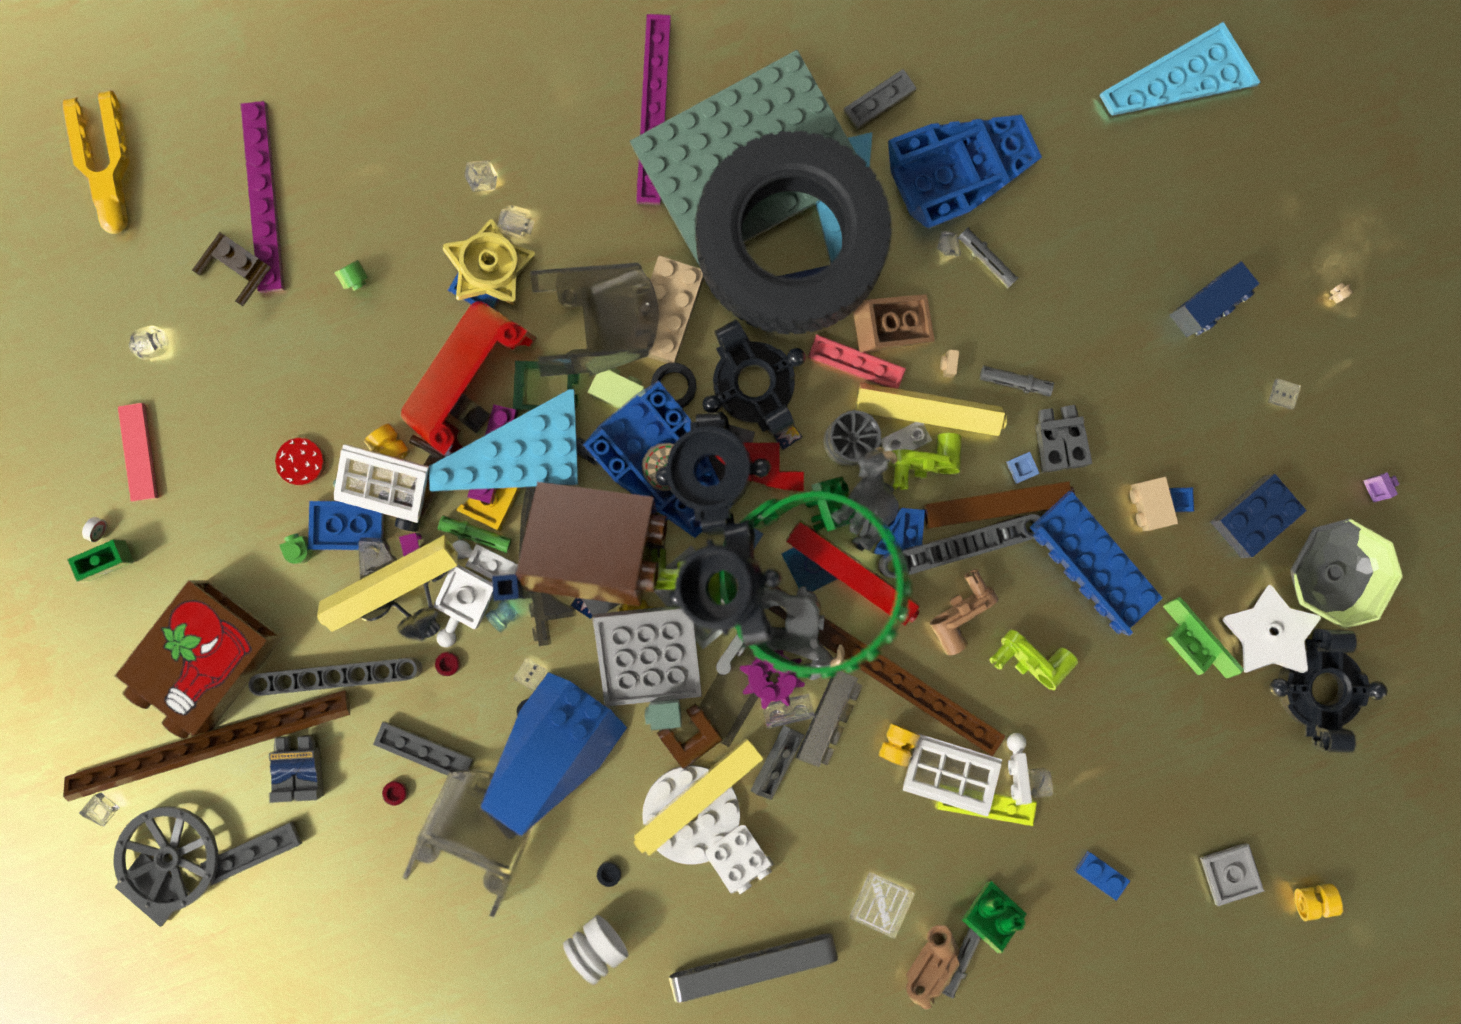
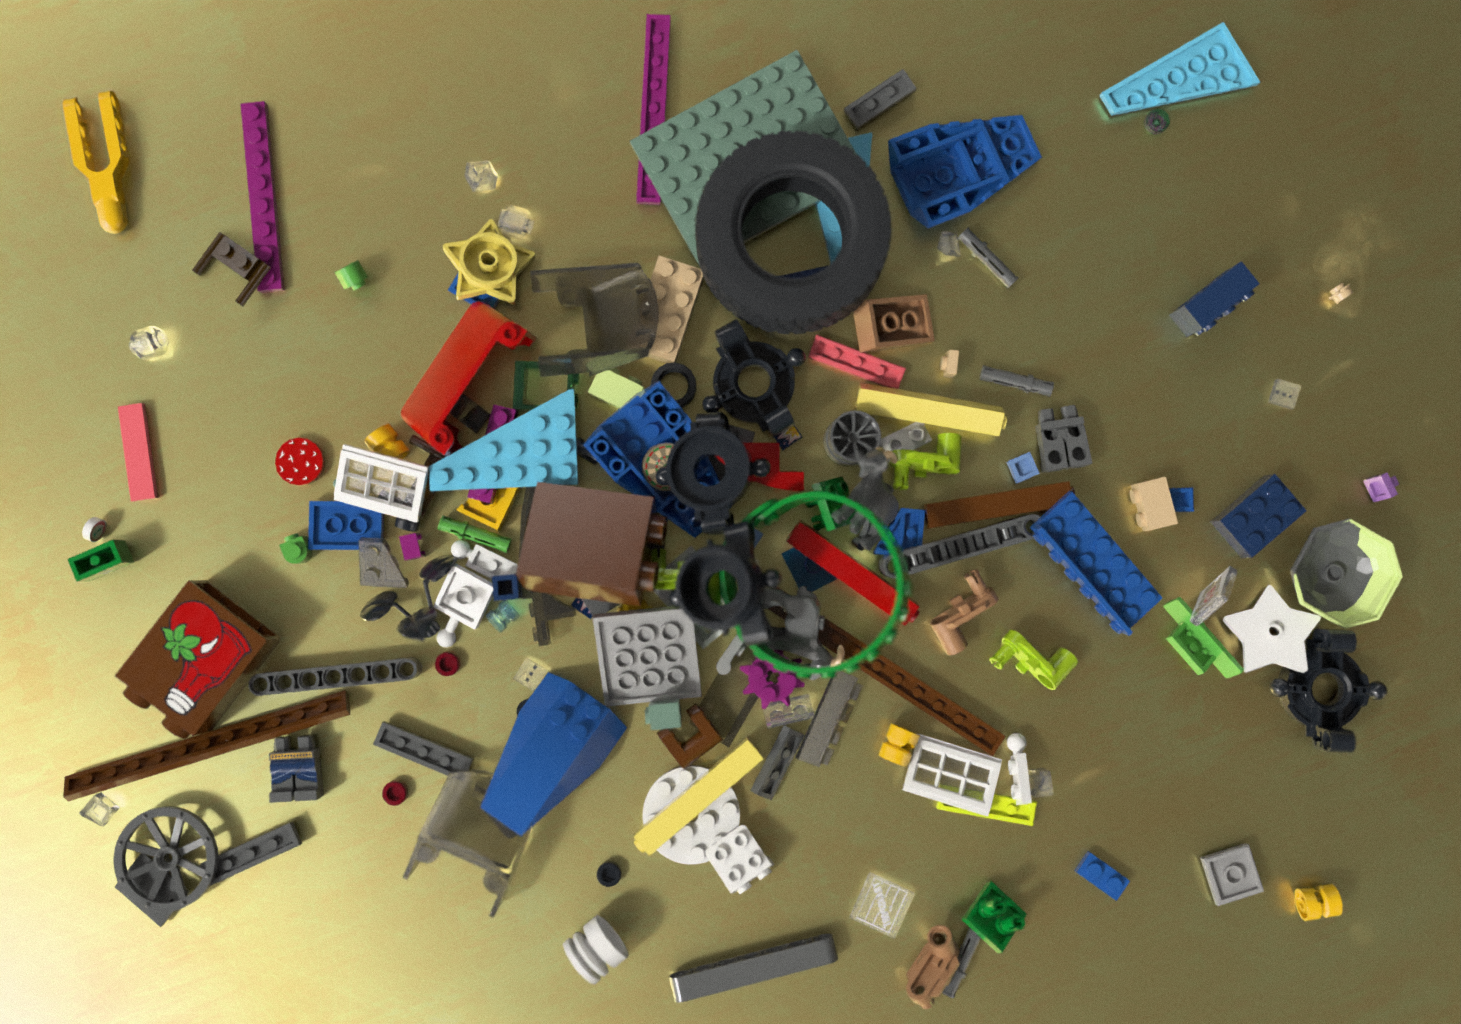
(387, 583): light yellow brick -> none
(1156, 121): none -> clear green tile
(1213, 596): none -> clear tile

